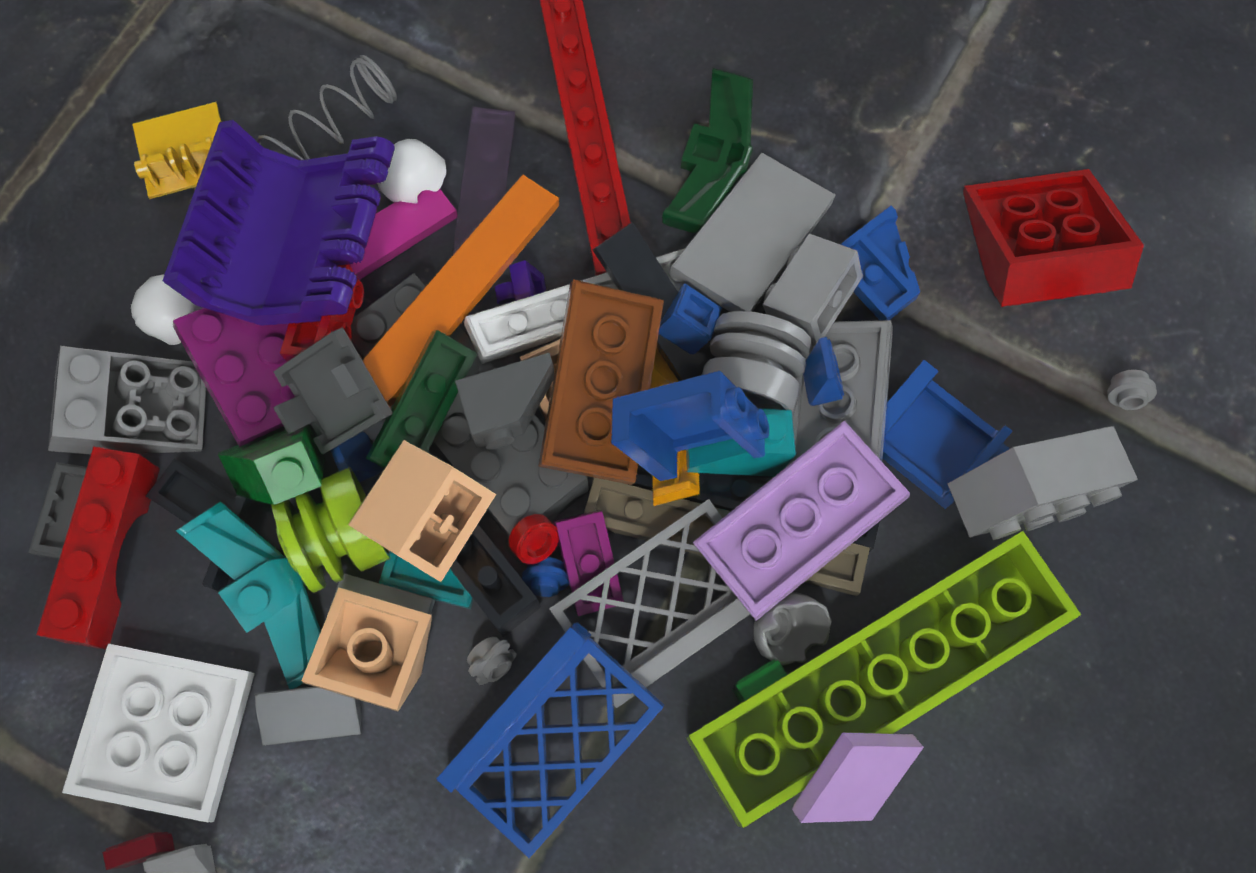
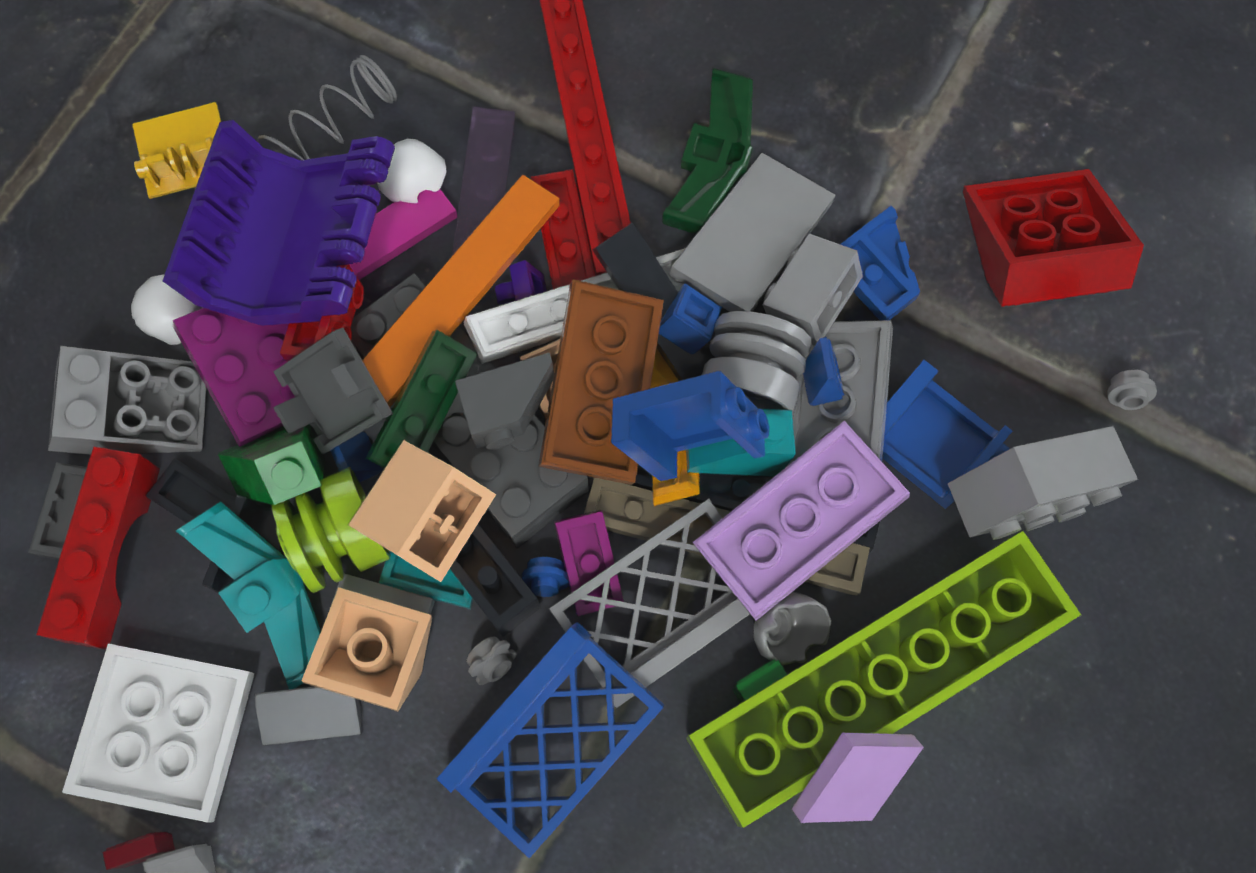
(533, 539): red tile -> none
(565, 231): none -> red tile

